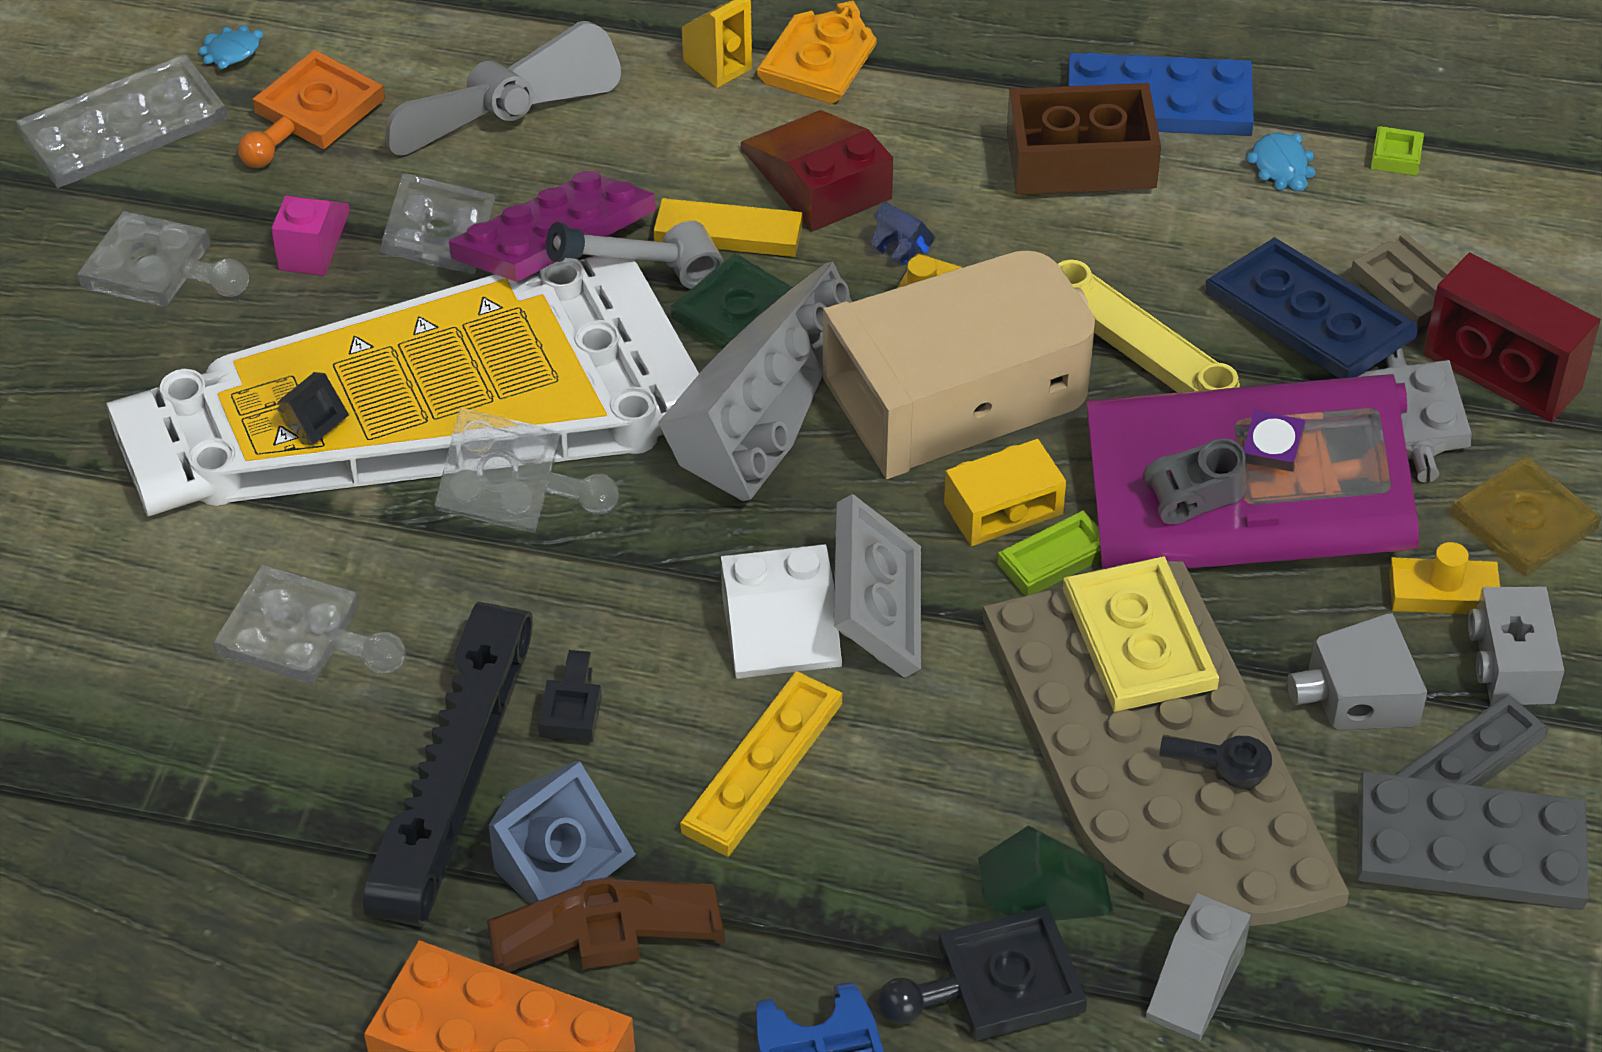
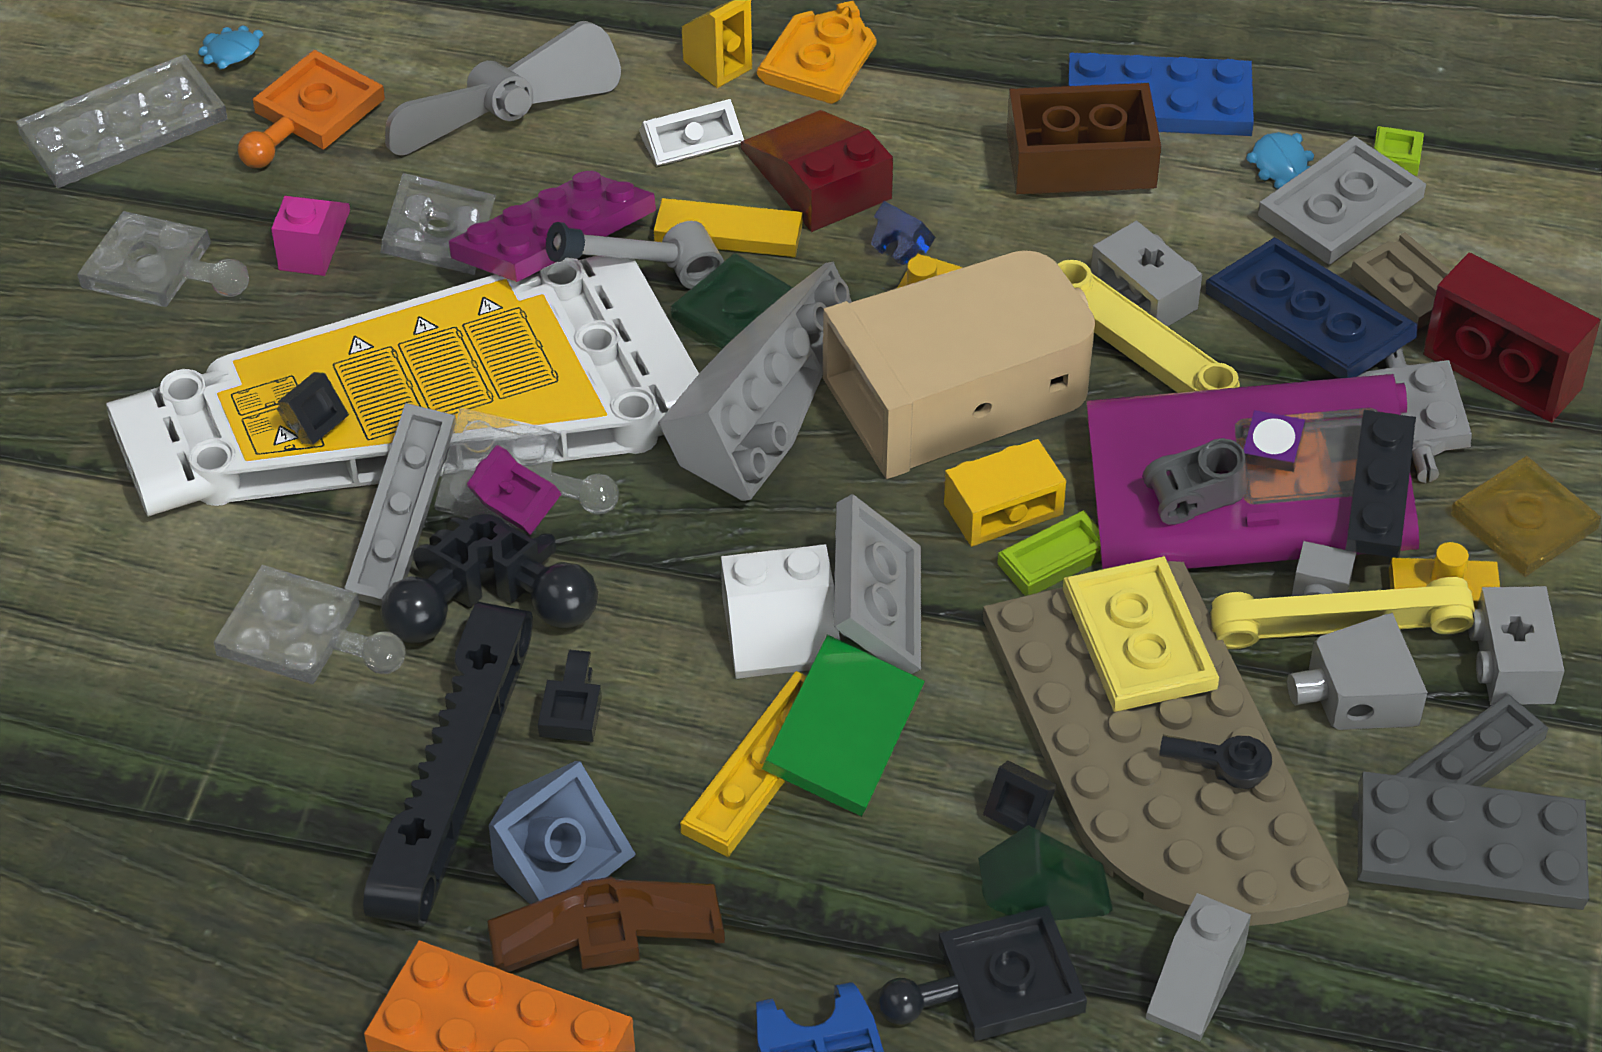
(401, 502): none -> light grey plate
(481, 553): none -> black piece
(512, 490): none -> magenta bracket
(691, 133): none -> white slope
(843, 725): none -> green tile
(1019, 797): none -> black tile
(1148, 273): none -> light grey brick
(1242, 620): none -> light yellow piece
(1323, 570): none -> light grey plate
(1341, 200): none -> light grey plate
(1381, 484): none -> black plate

